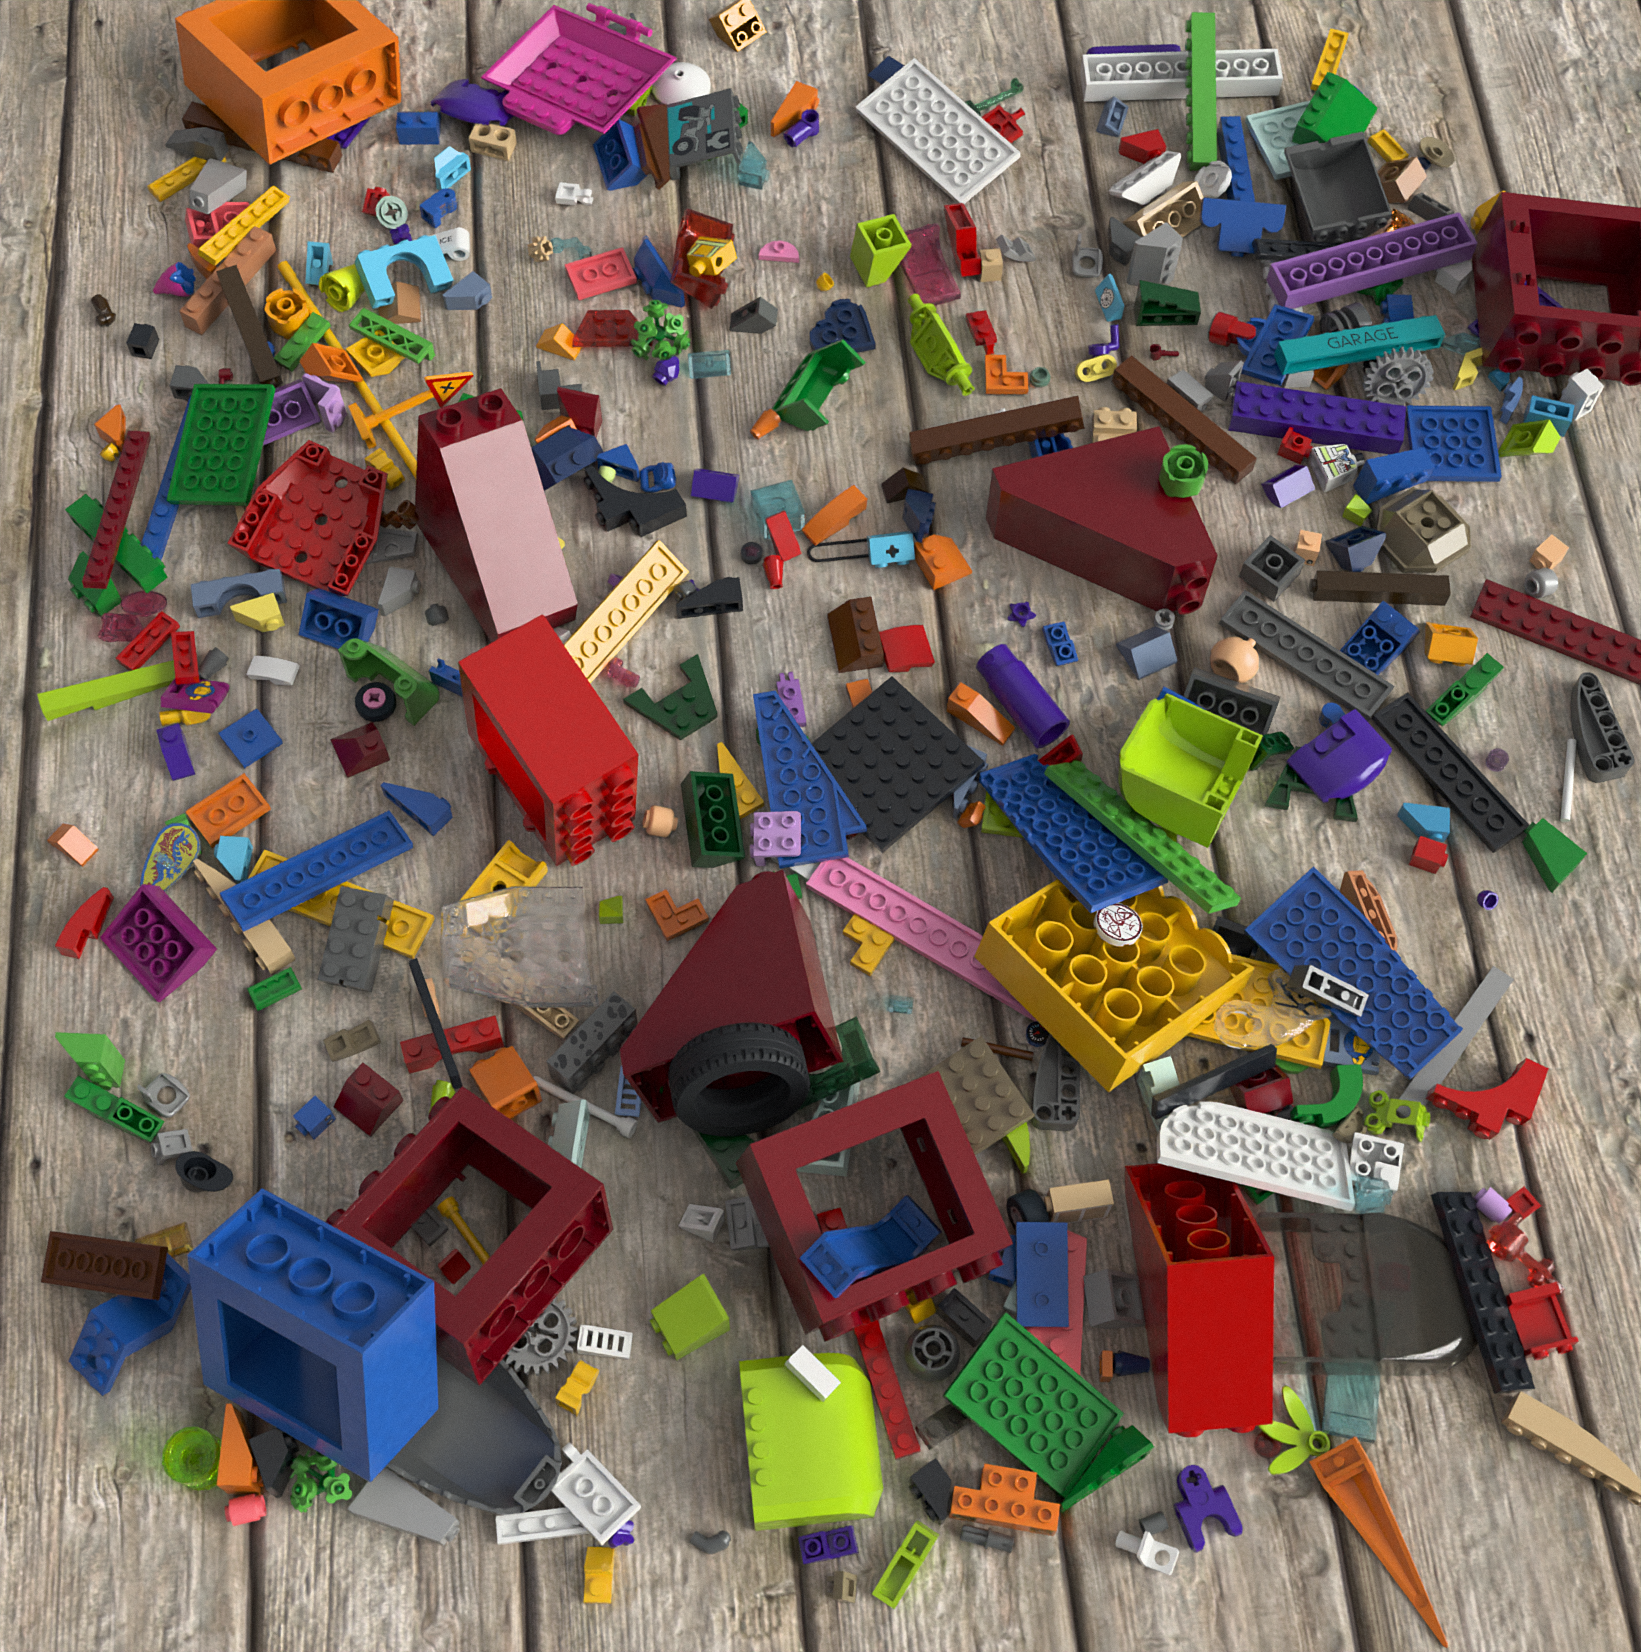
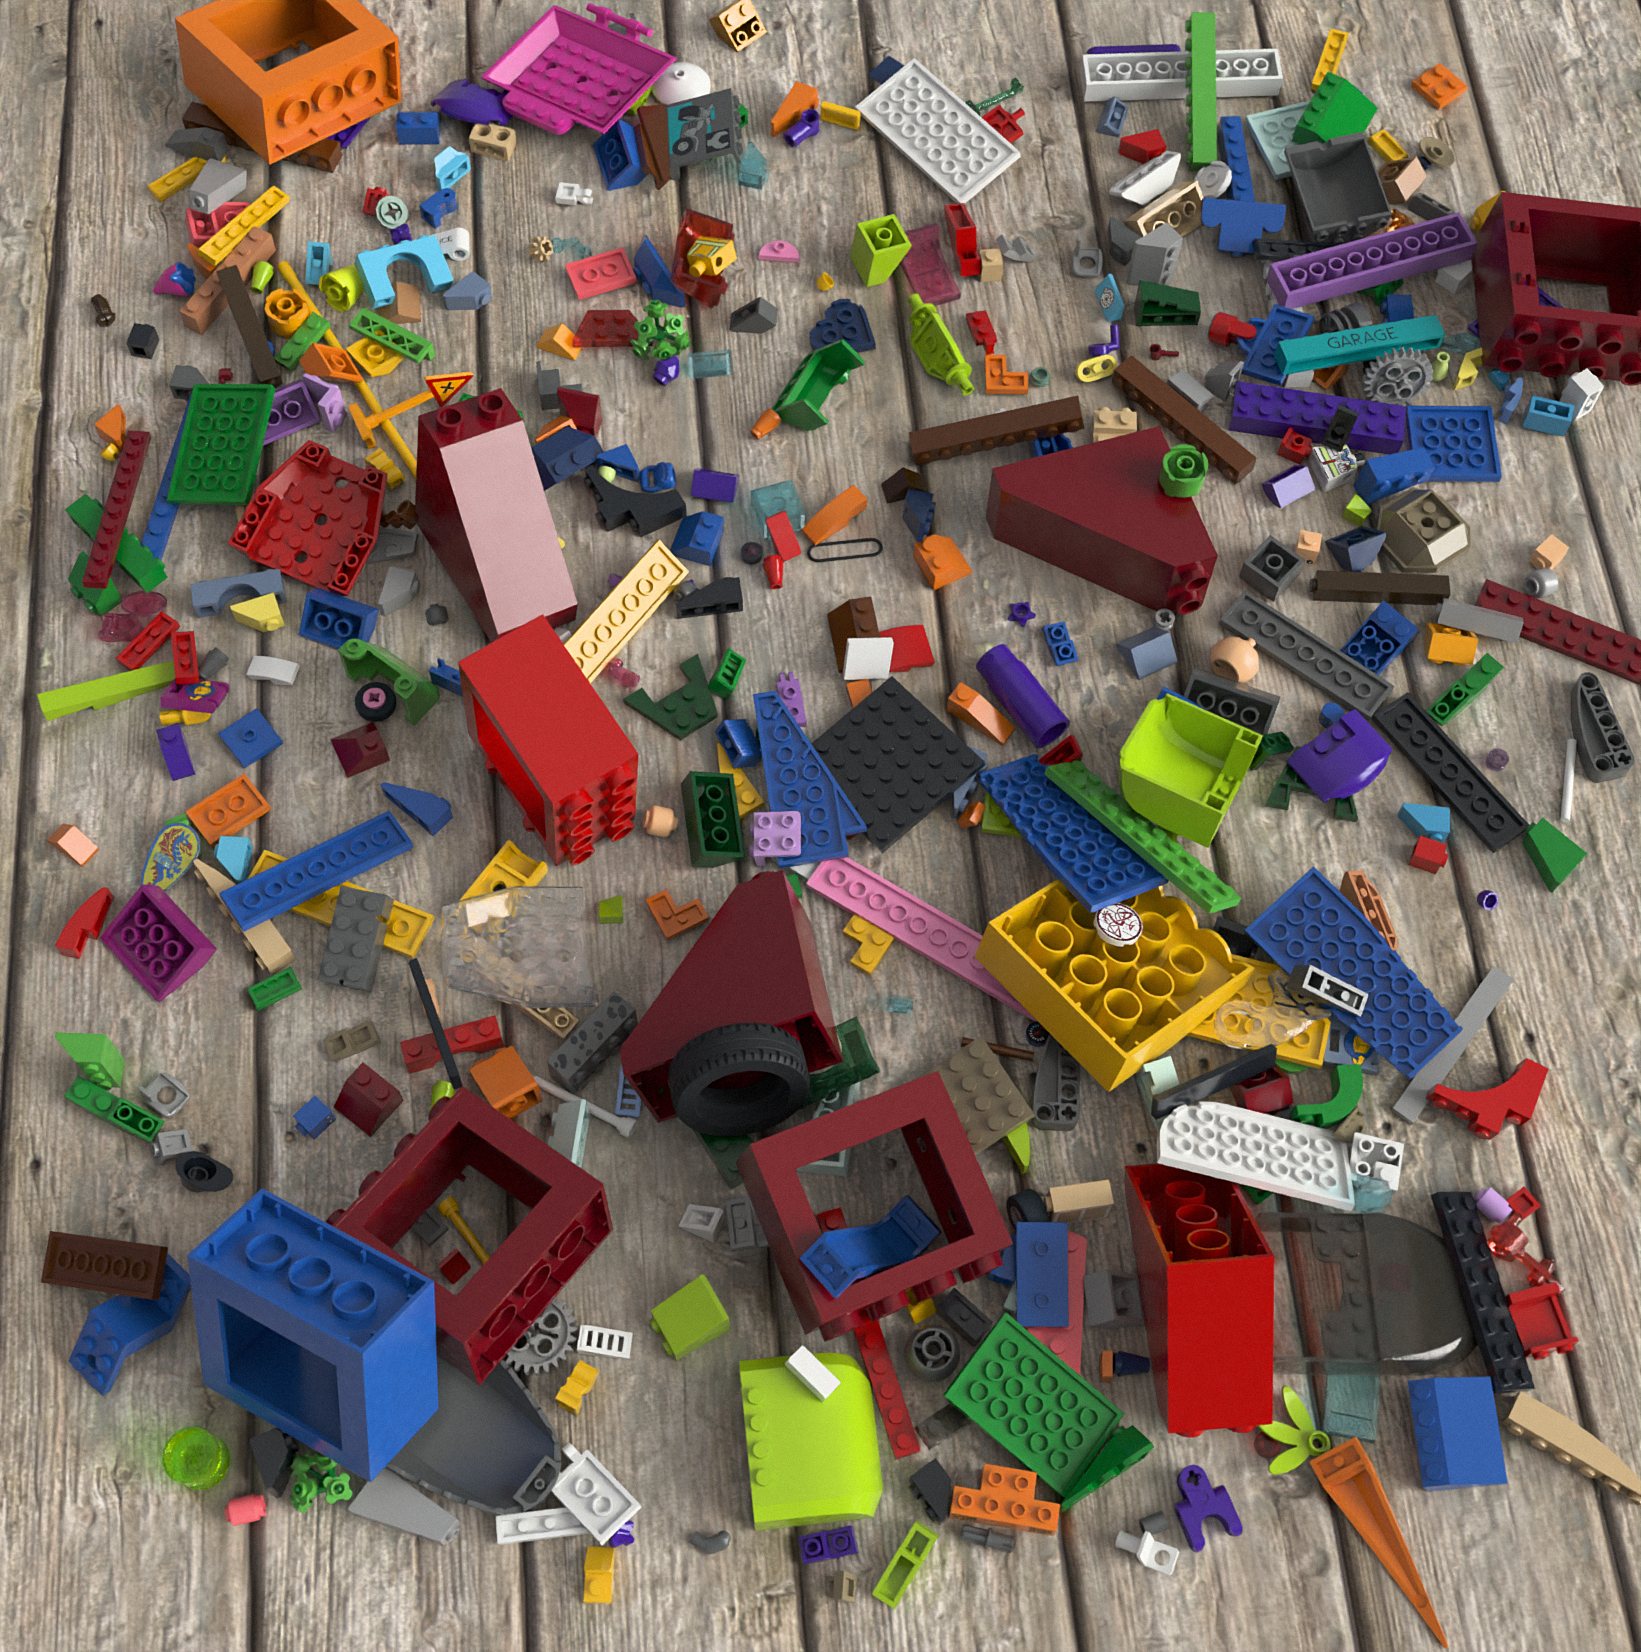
(176, 1238): clear yellow brick -> none
(237, 1464): orange slope -> none
(261, 275): none -> lime cone
(698, 537): none -> blue slope
(720, 684): none -> green slope
(739, 743): none -> blue brick
(840, 115): none -> yellow tile
(867, 658): none -> white tile
(880, 543): medium azure brick -> none
(1339, 428): none -> black slope
(1386, 1114): lime piece -> none
(1439, 86): none -> orange plate
(1440, 366): none -> yellowish green cone
(1457, 1433): none -> blue slope
(1479, 620): none -> light grey brick
(1530, 439): lime slope -> none

